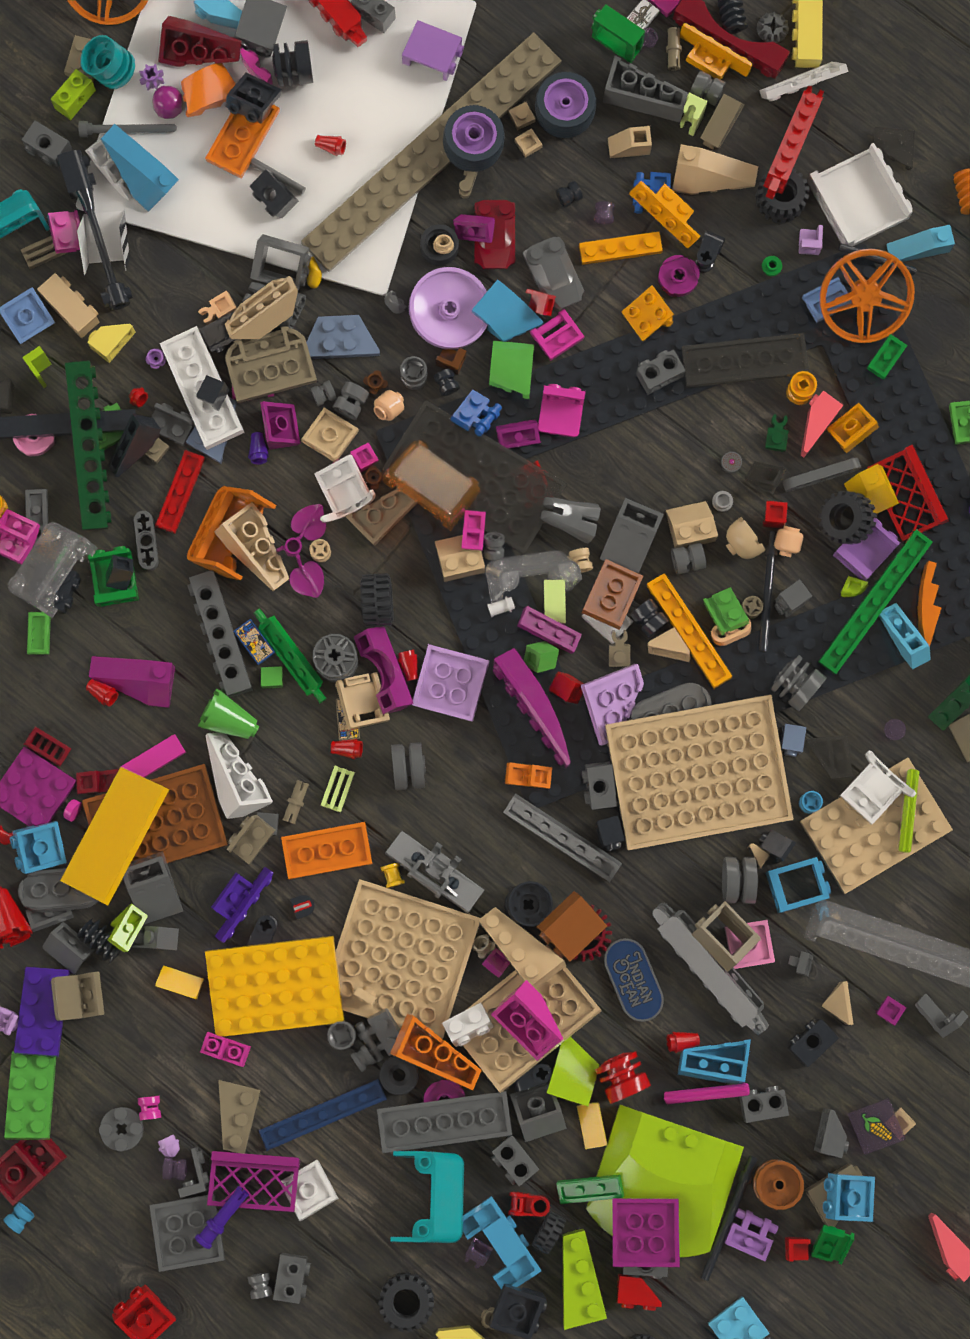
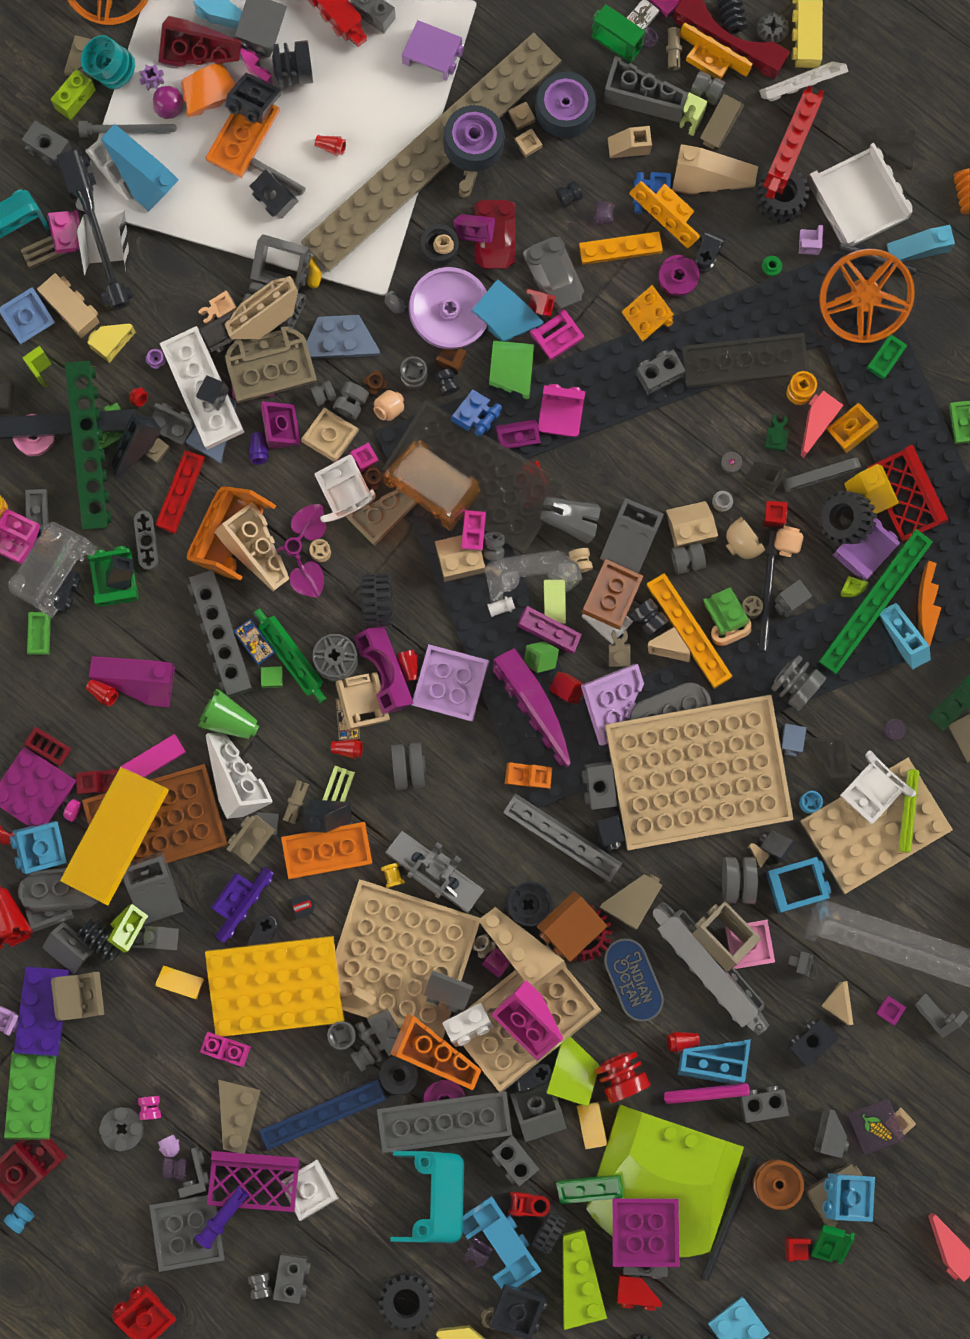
(326, 815): none -> black slope
(448, 991): none -> dark grey slope
(633, 901): none -> dark tan slope
(747, 1240): medium lavender plate -> none
(834, 290): medium blue plate -> none

